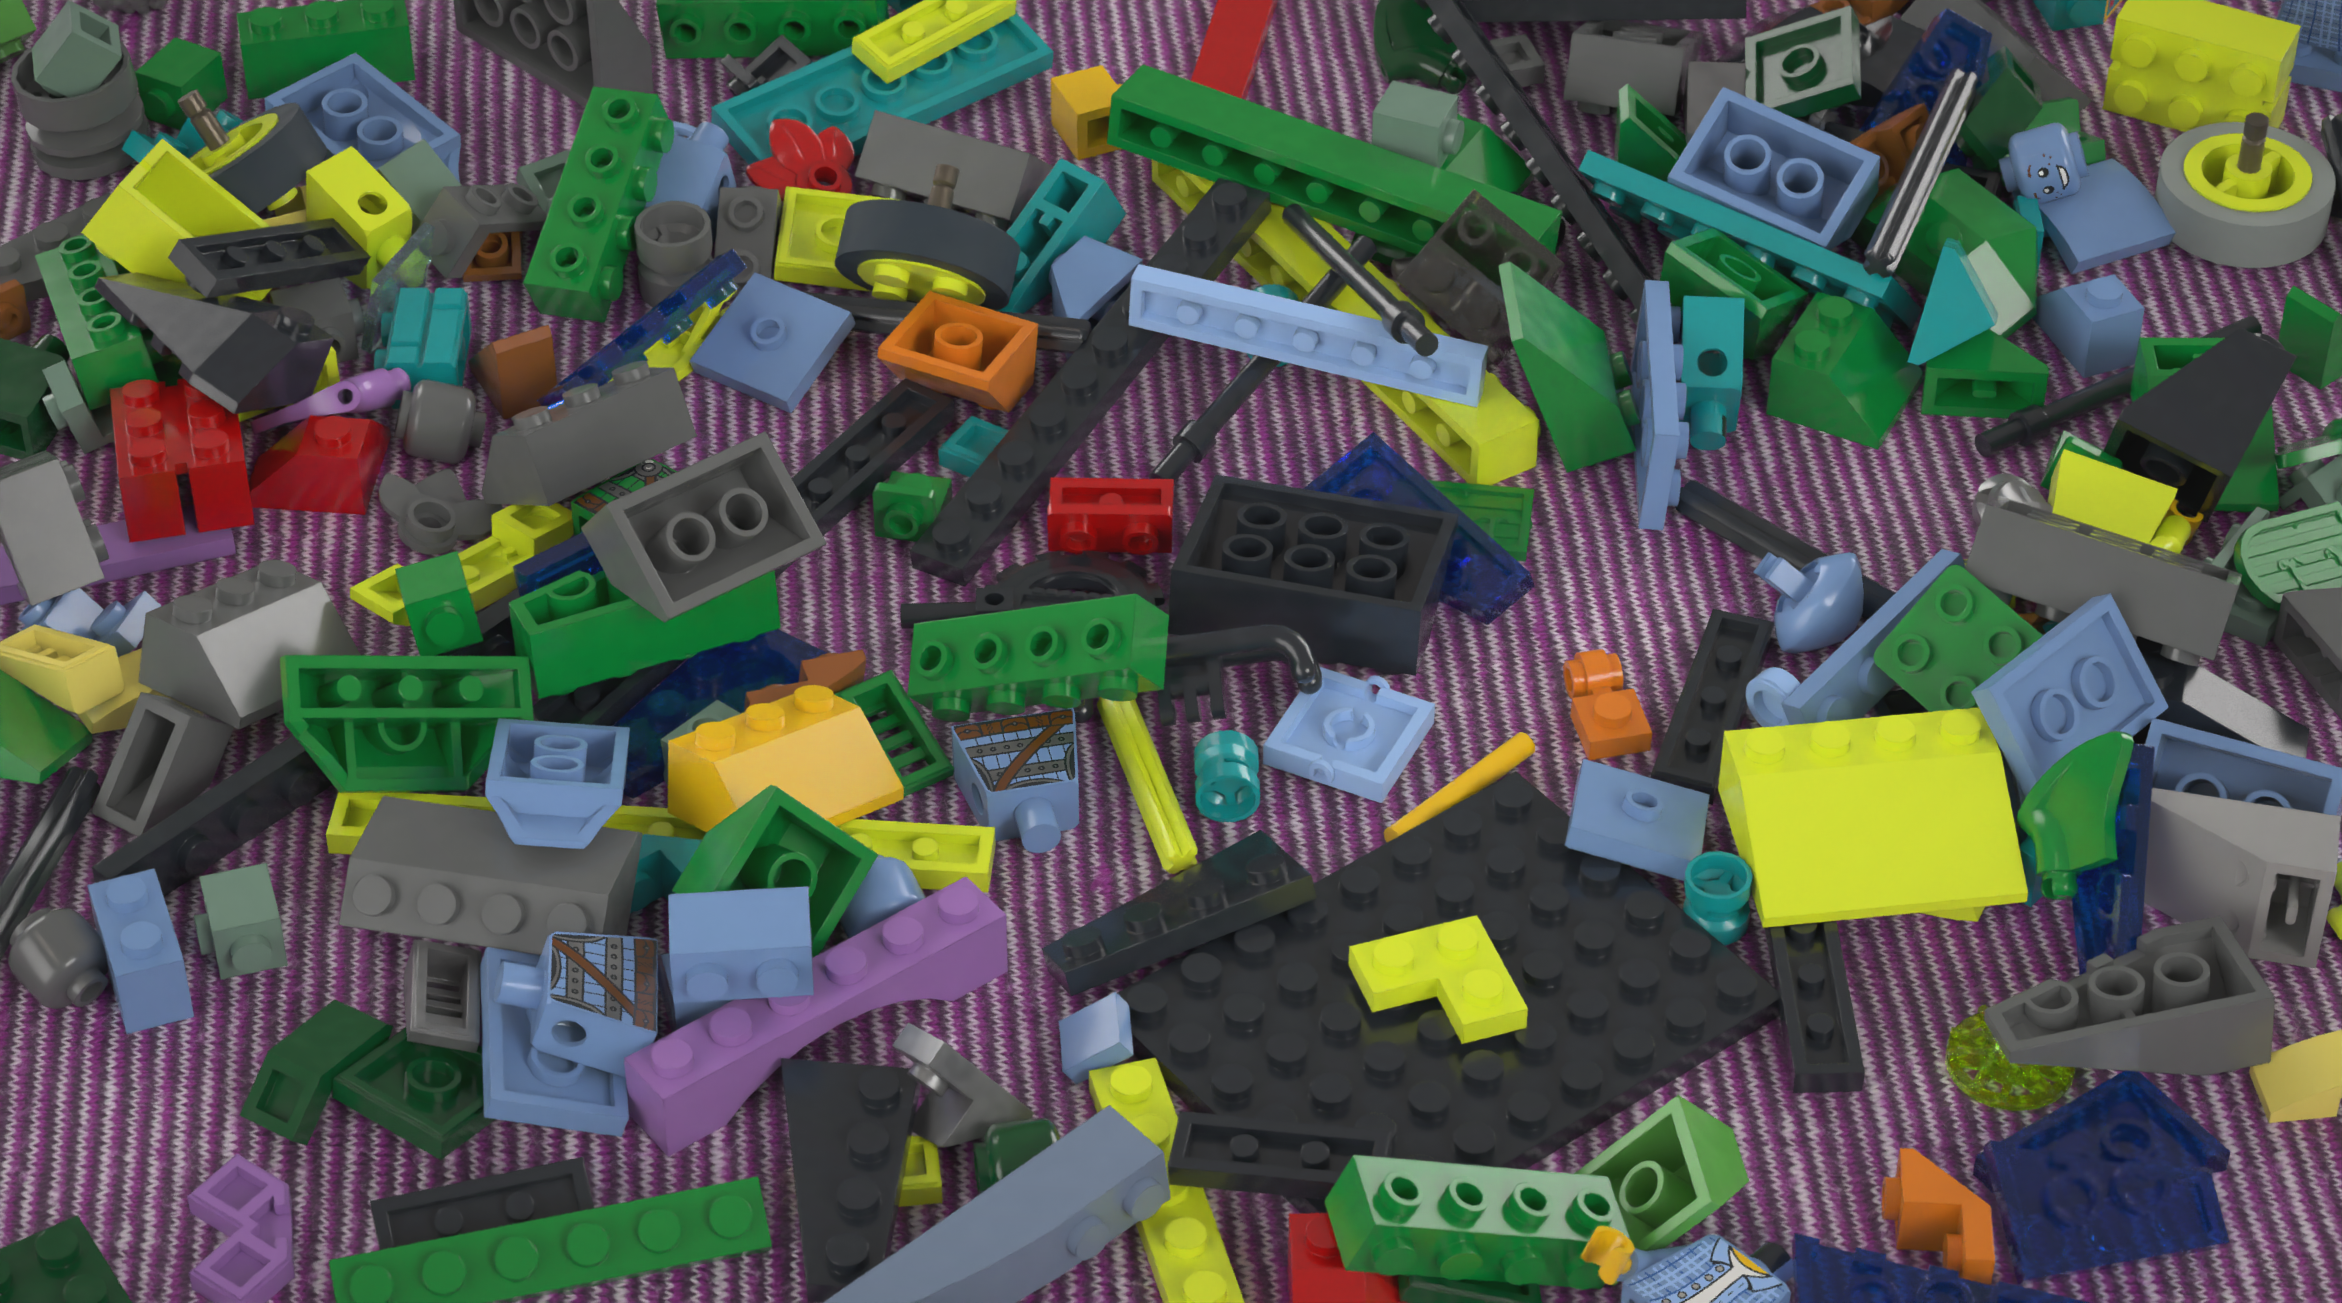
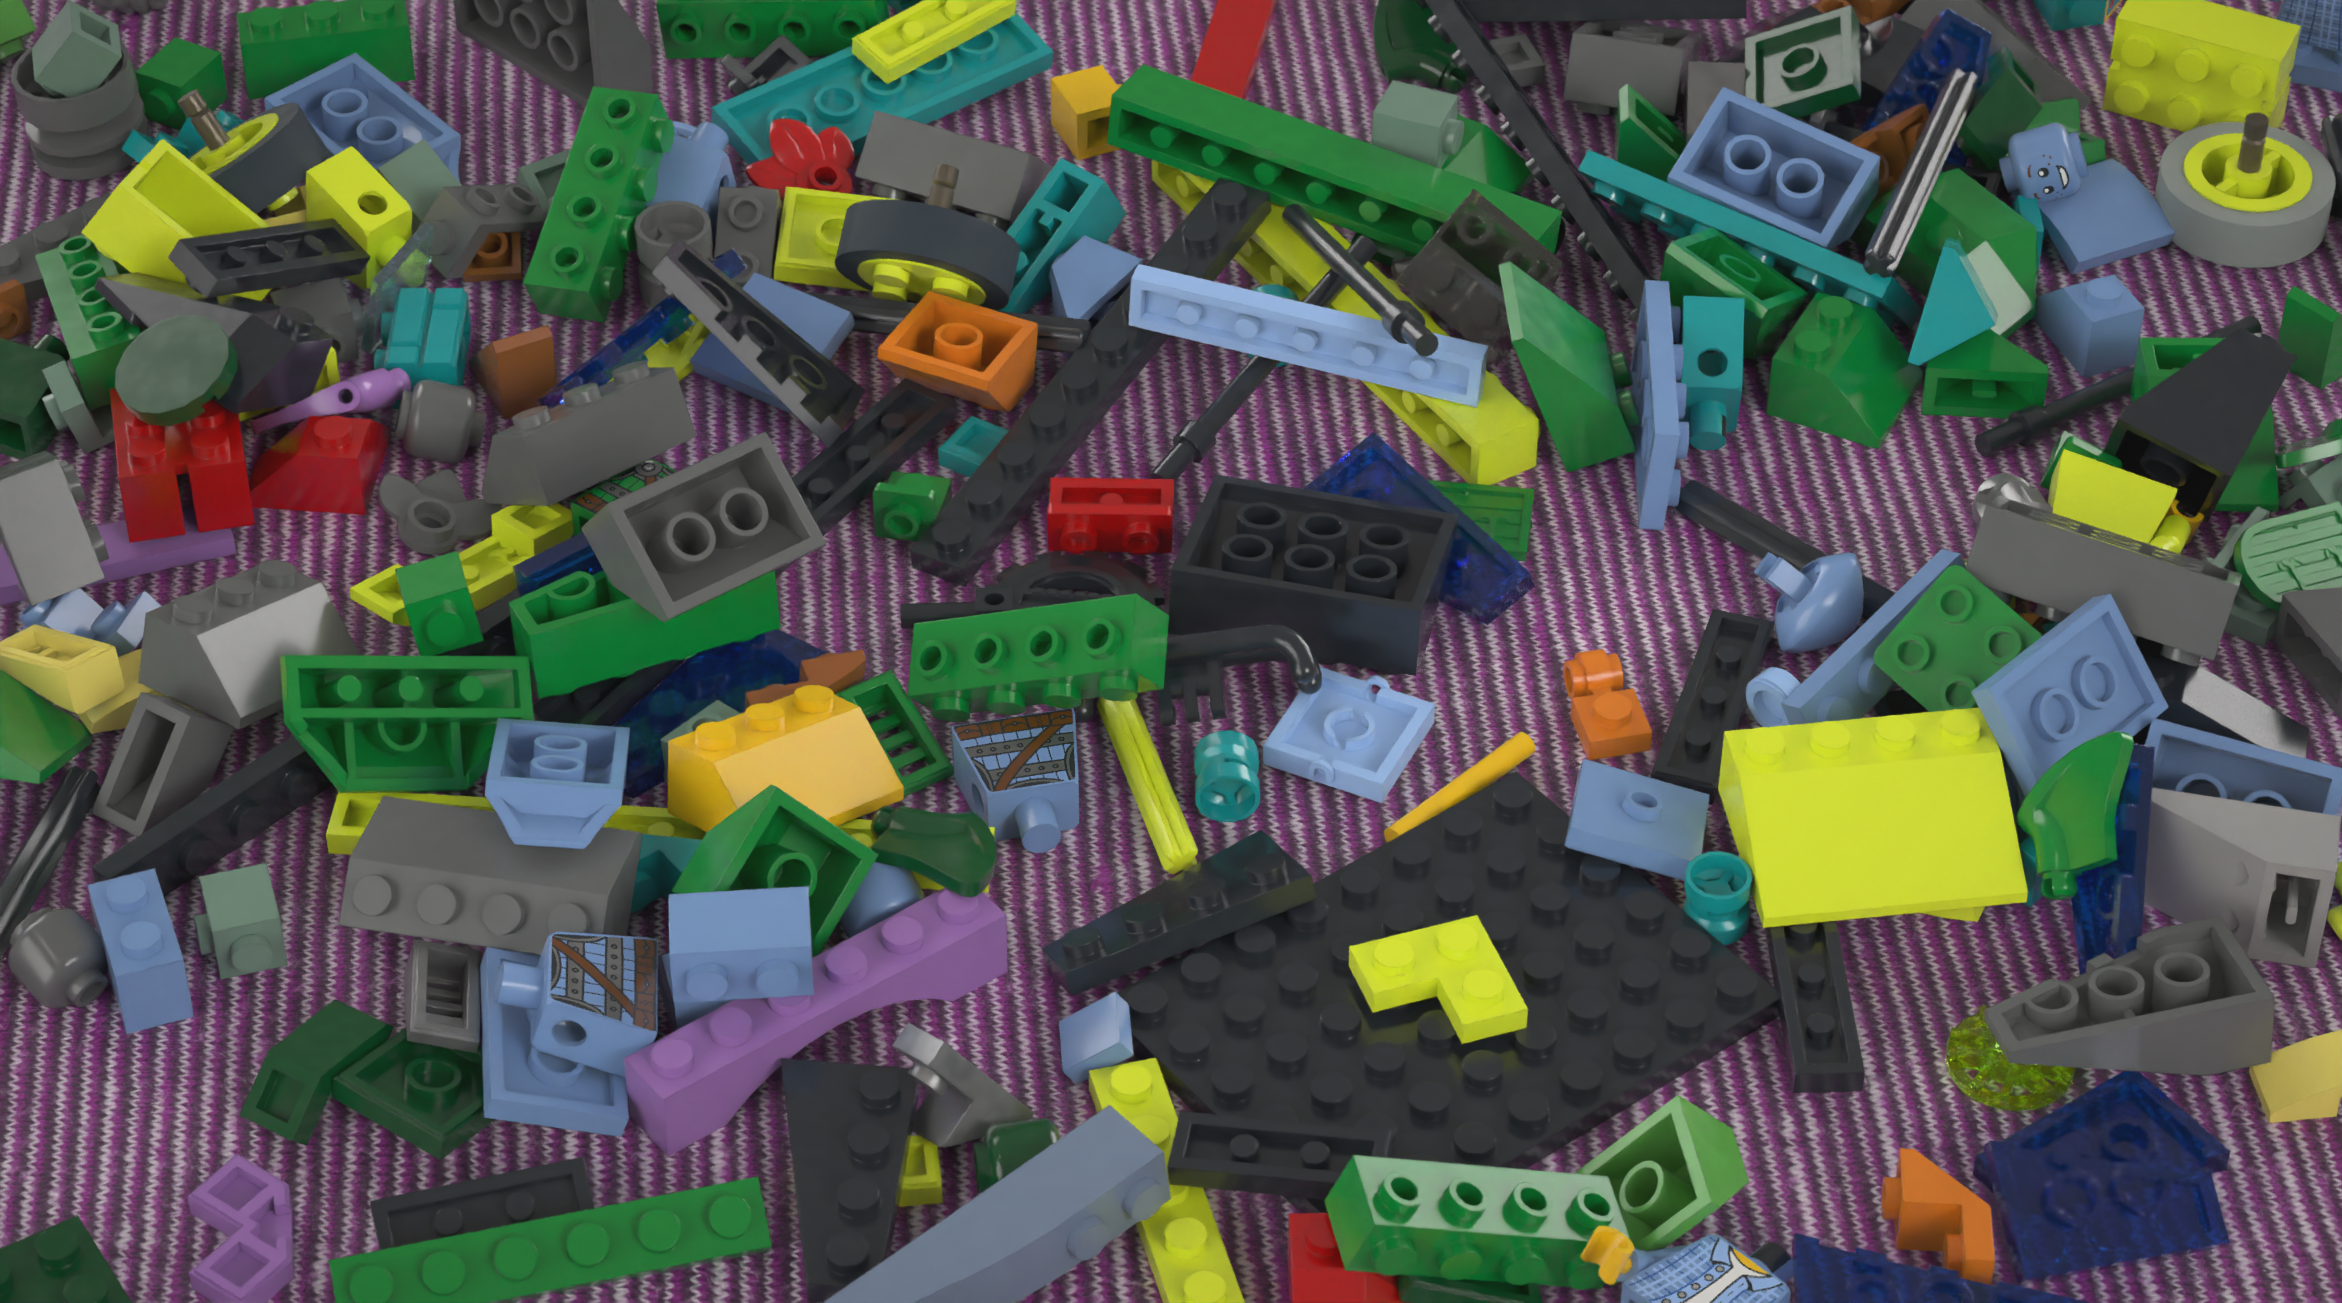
(176, 369): none -> dark green tile
(769, 348): none -> black wing
(944, 847): none -> dark green arm

